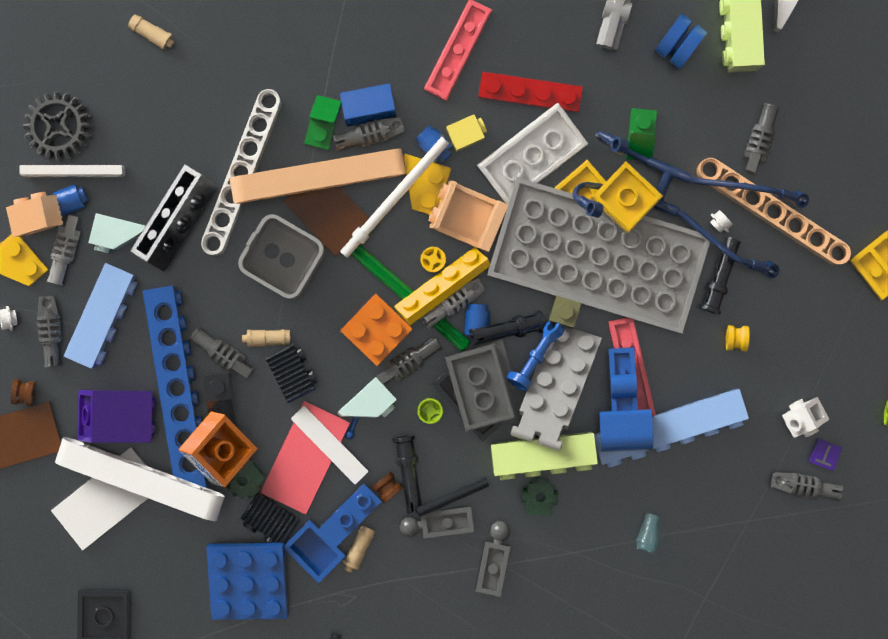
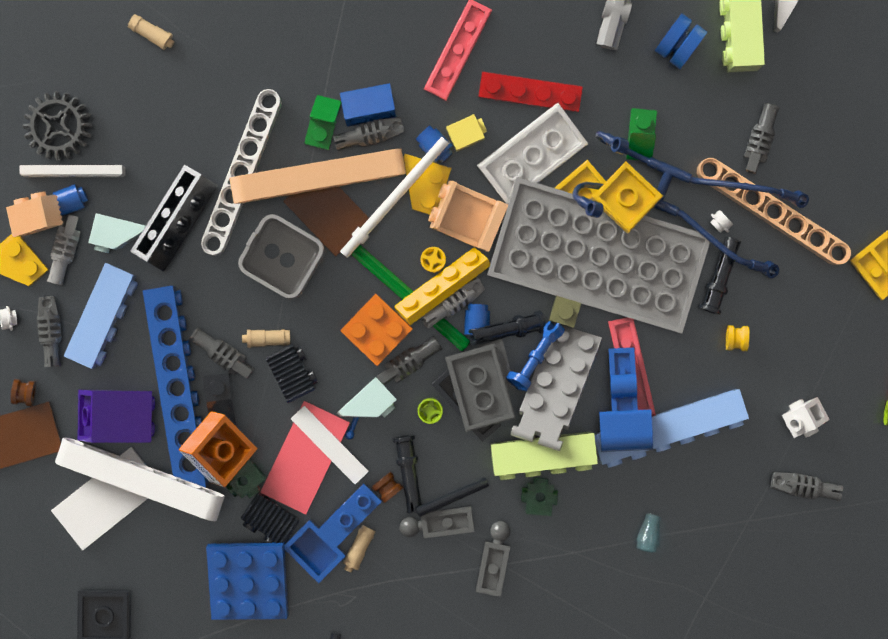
(825, 454): dark purple tile -> none

